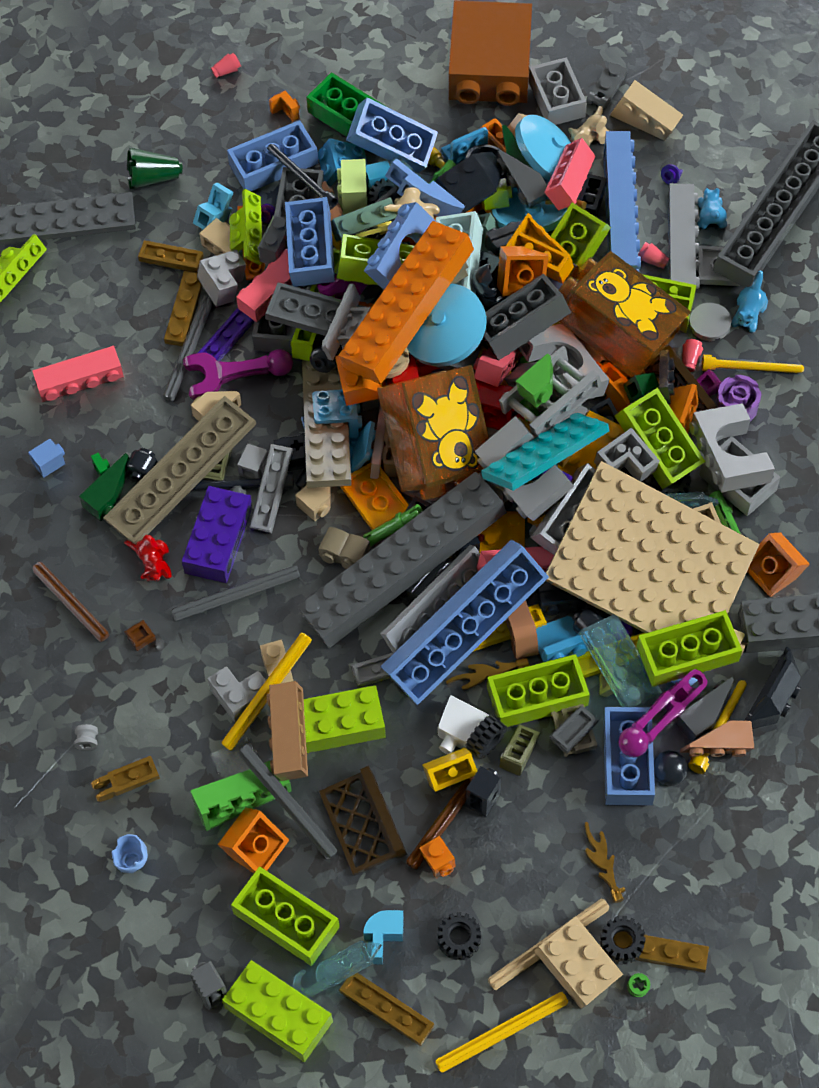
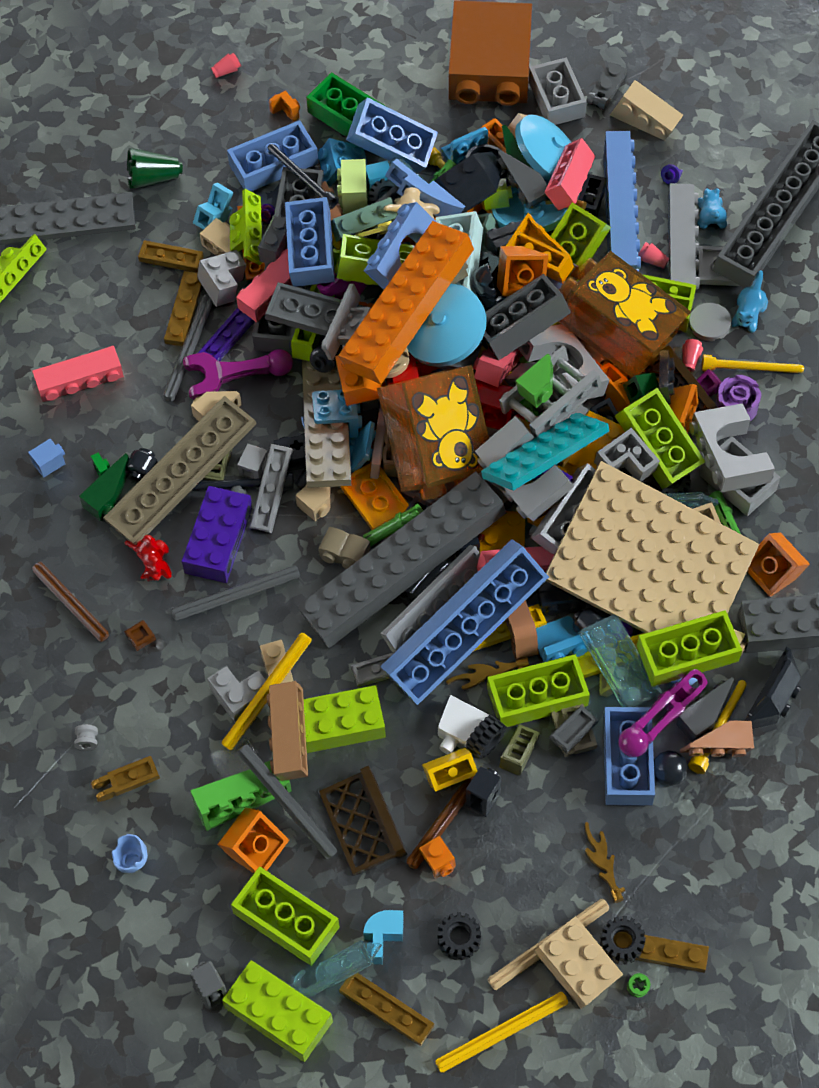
(592, 129): tan animal -> none

